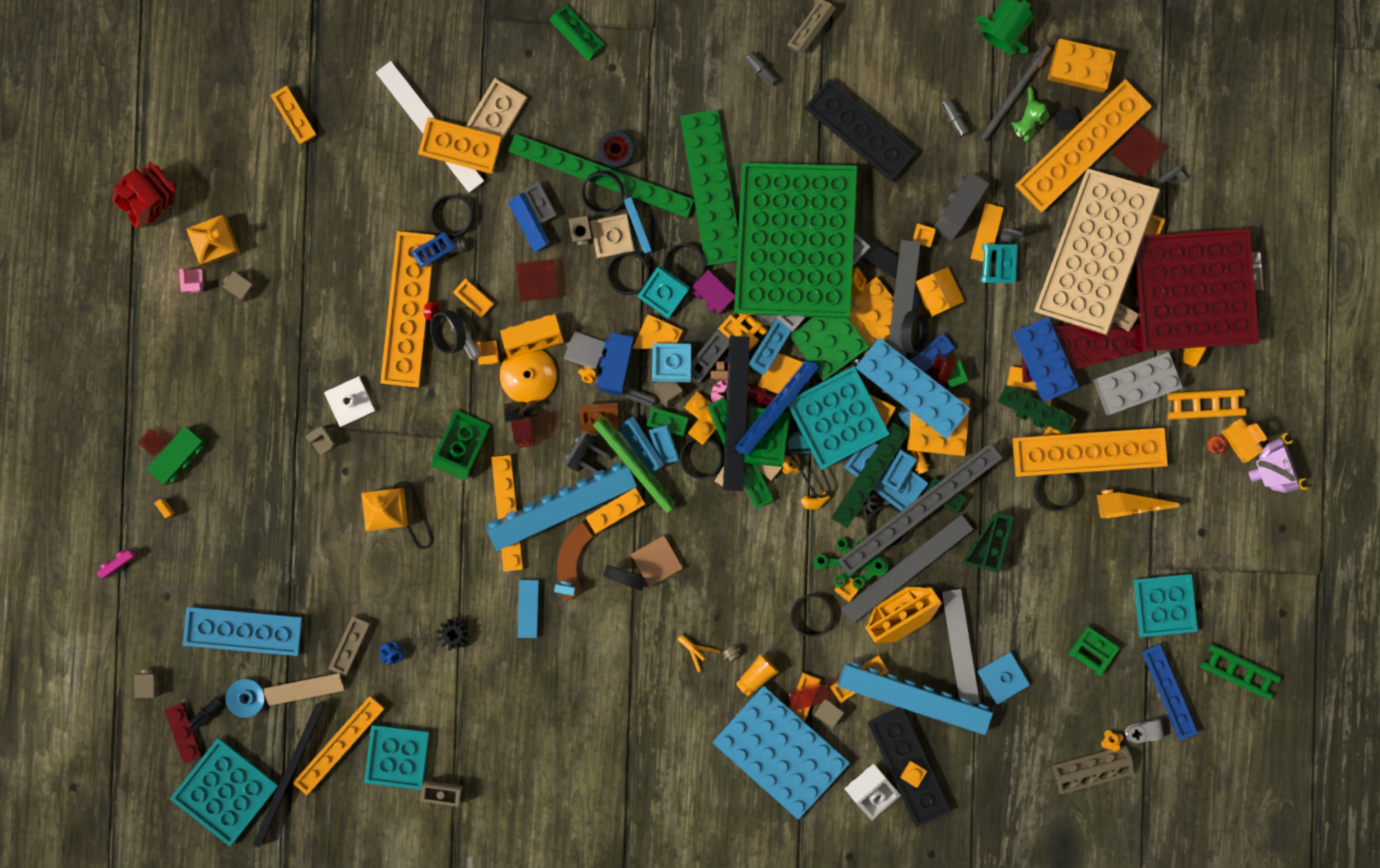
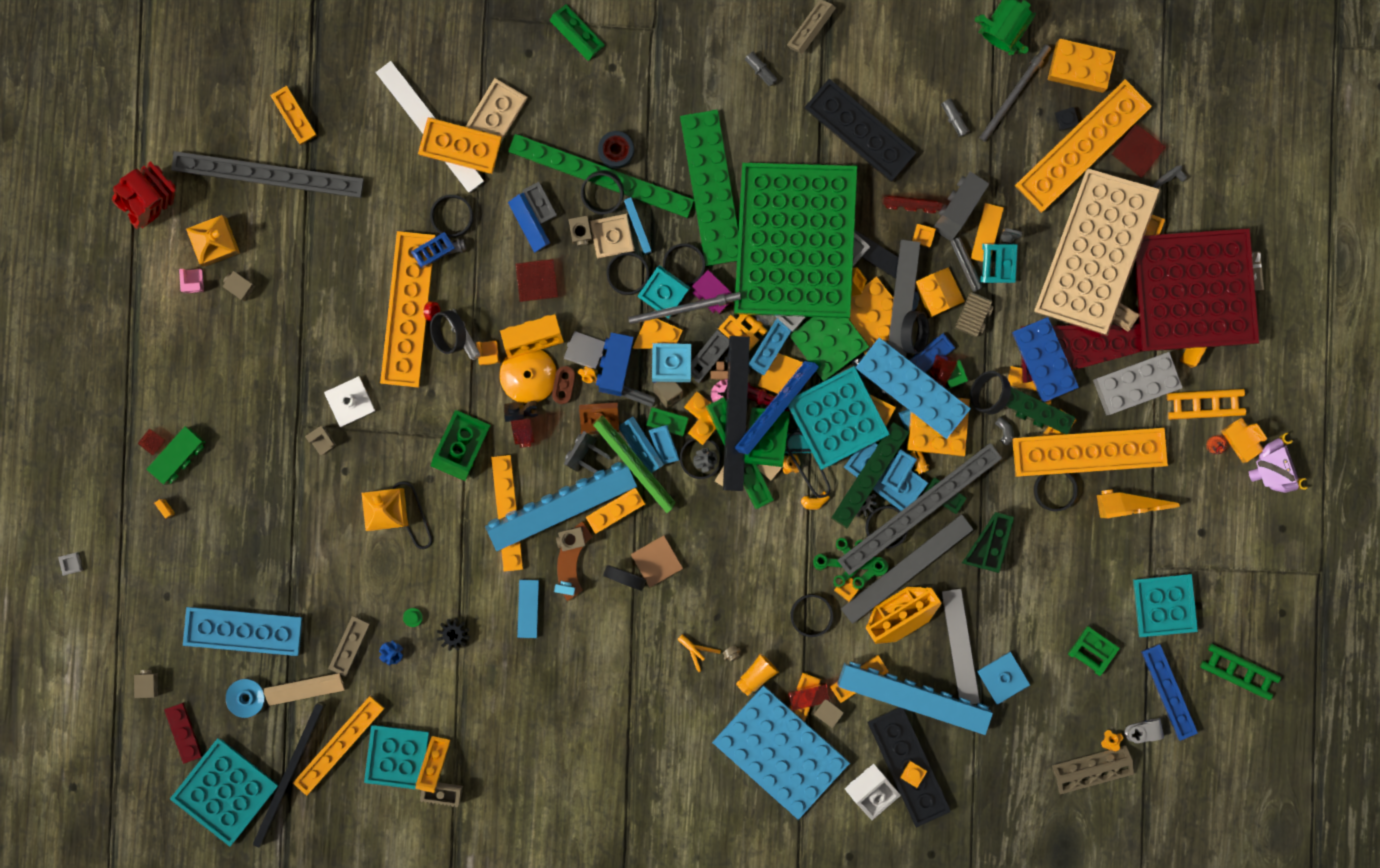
(70, 563): none -> light grey tile
(110, 567): dark pink plate -> none
(206, 713): black axle -> none
(267, 174): none -> dark grey plate
(412, 617): none -> green plate
(432, 764): none -> light orange plate
(473, 298): light orange tile -> none
(563, 385): none -> copper plate
(577, 532): none -> dark tan brick
(705, 460): none -> dark grey gear
(720, 300): none -> flat silver bar
(911, 204): none -> clear red plate
(966, 264): none -> dark grey axle
(974, 314): none -> dark tan brick
(1004, 397): none -> black tyre
(1008, 430): none -> dark grey arm
(1034, 115): bright green animal -> none

